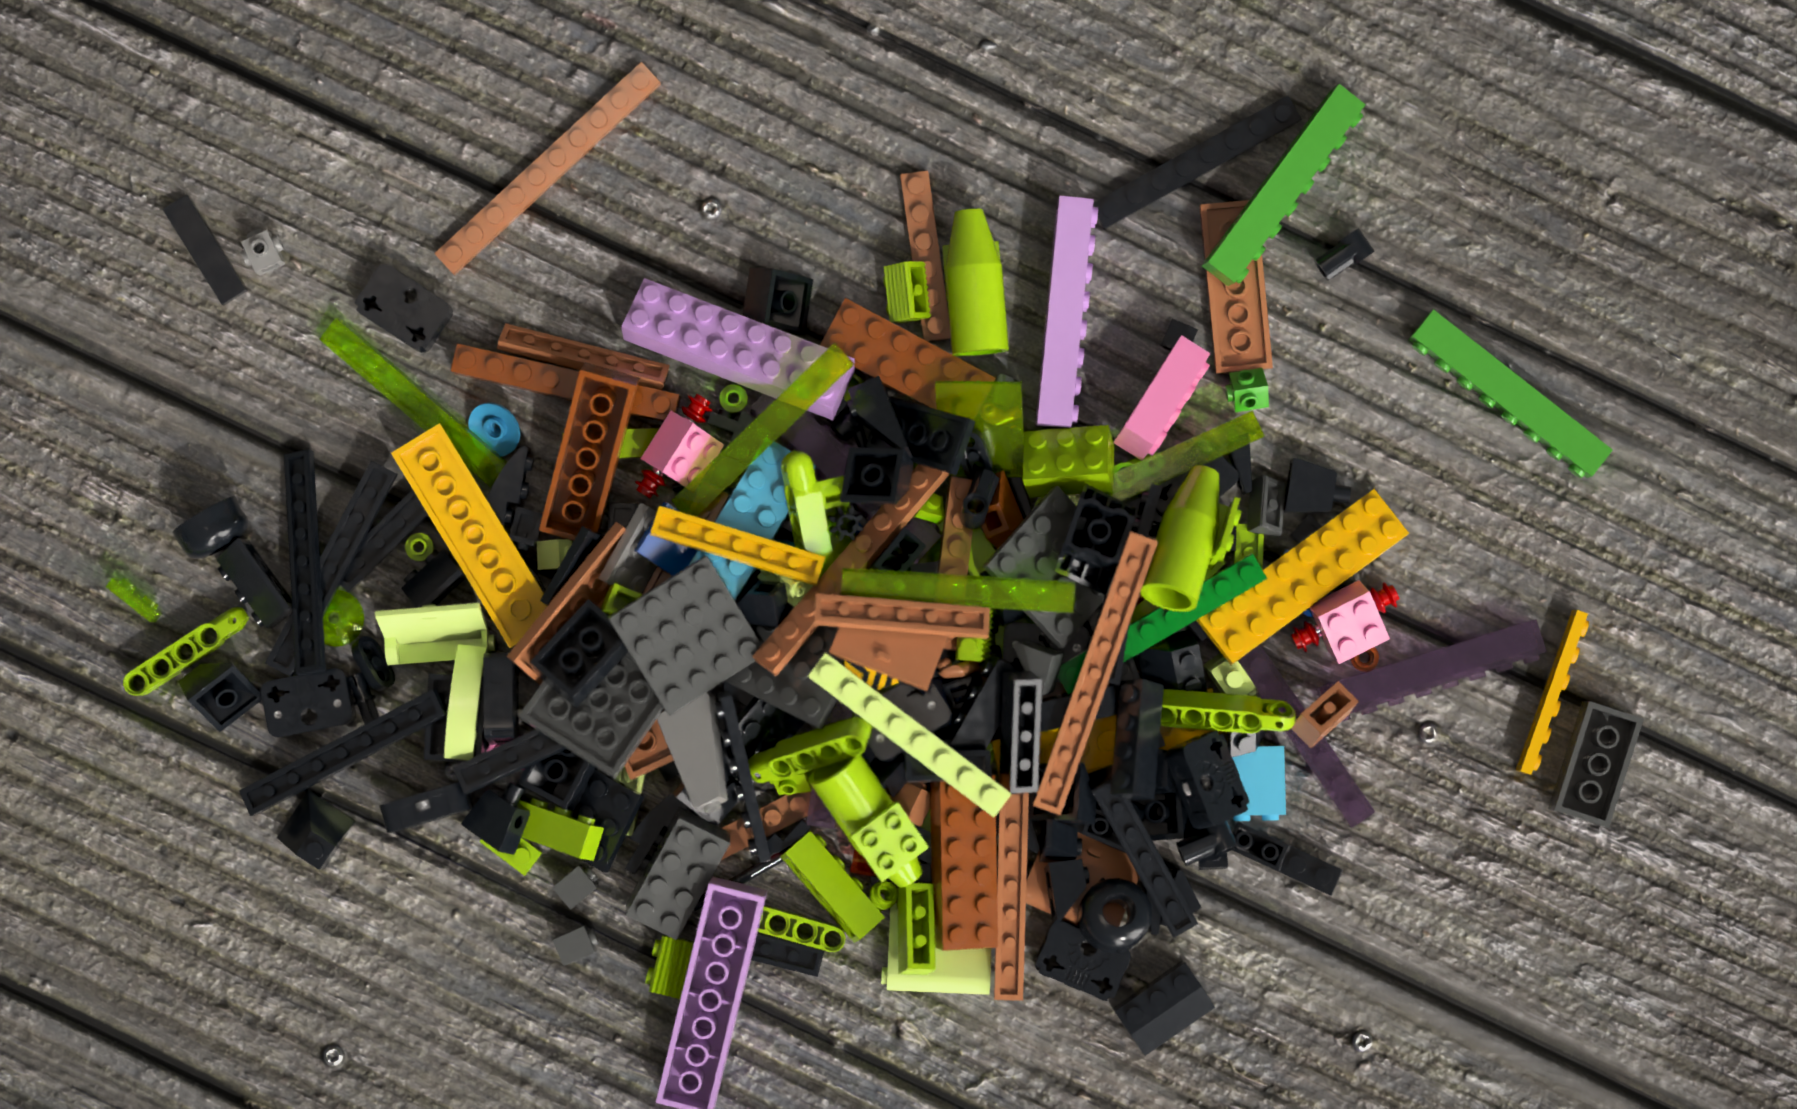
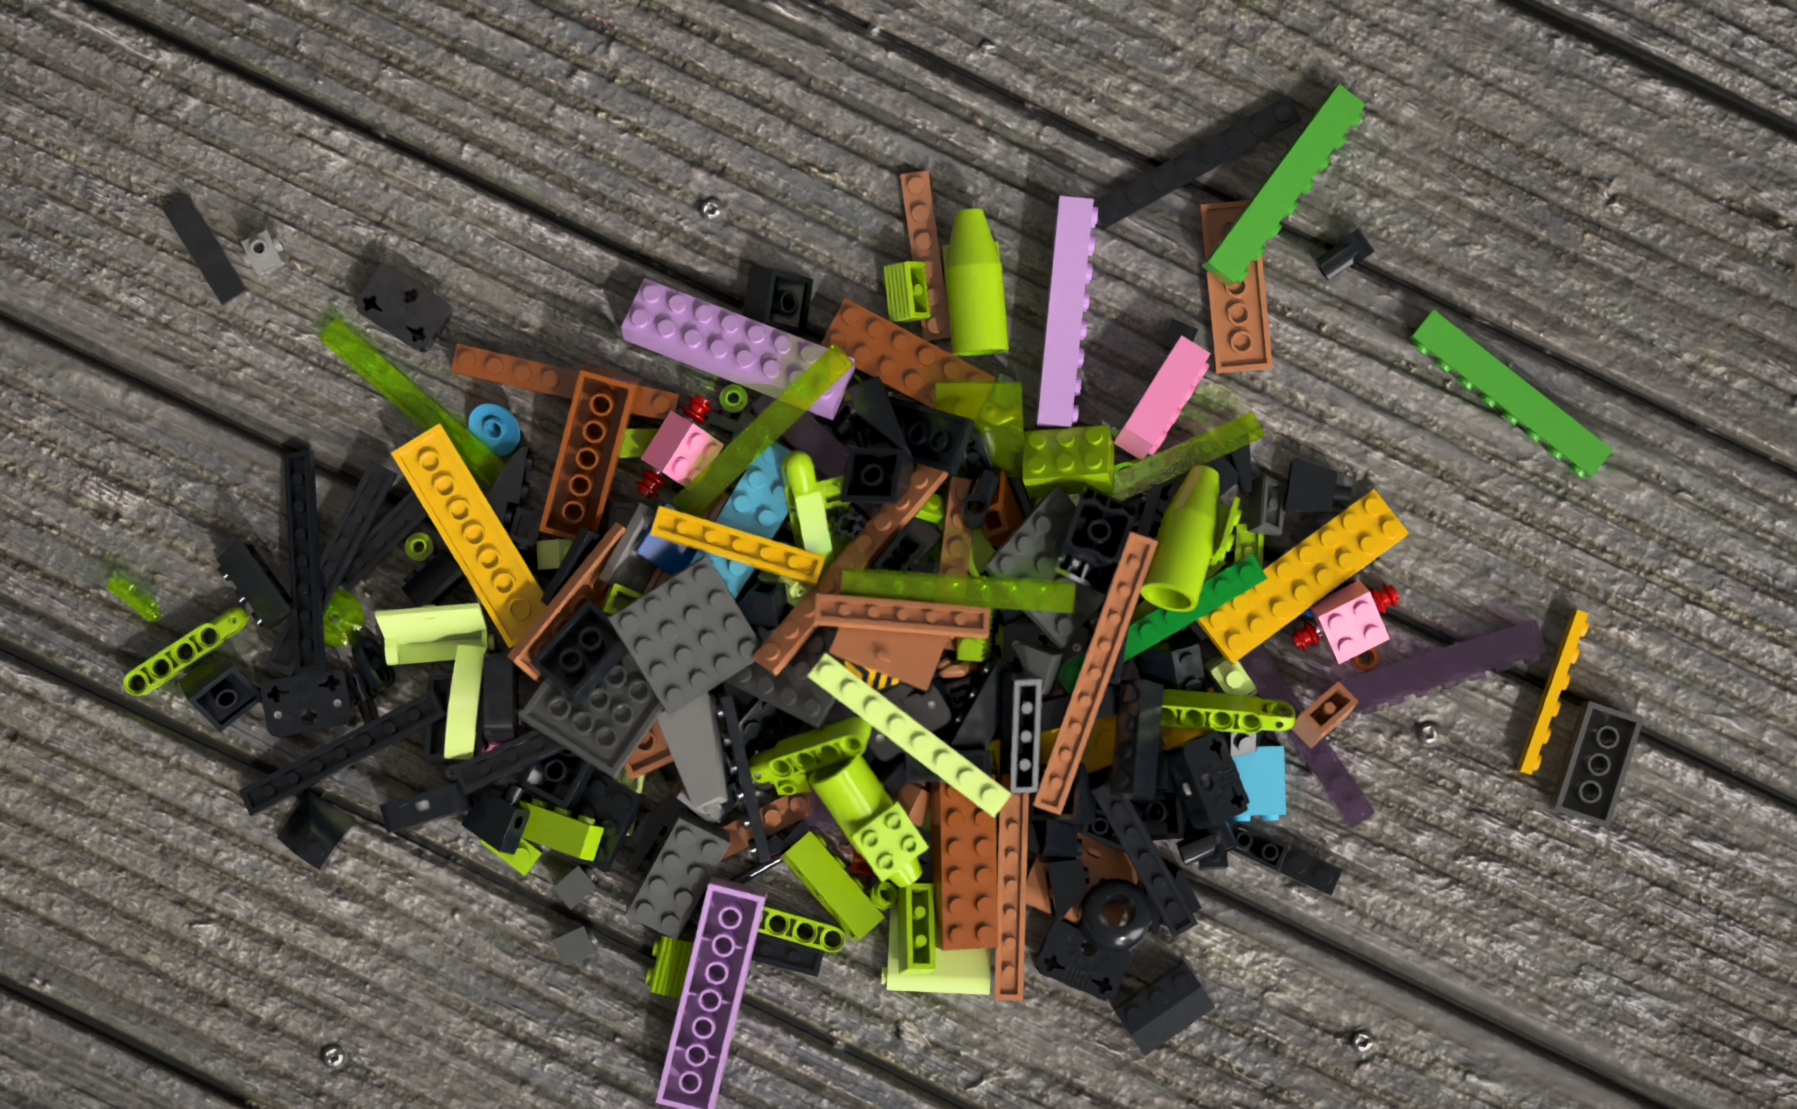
(212, 529): black piece -> none
(547, 168): nougat plate -> none
(574, 355): nougat plate -> none
(1248, 390): bright green brick -> none

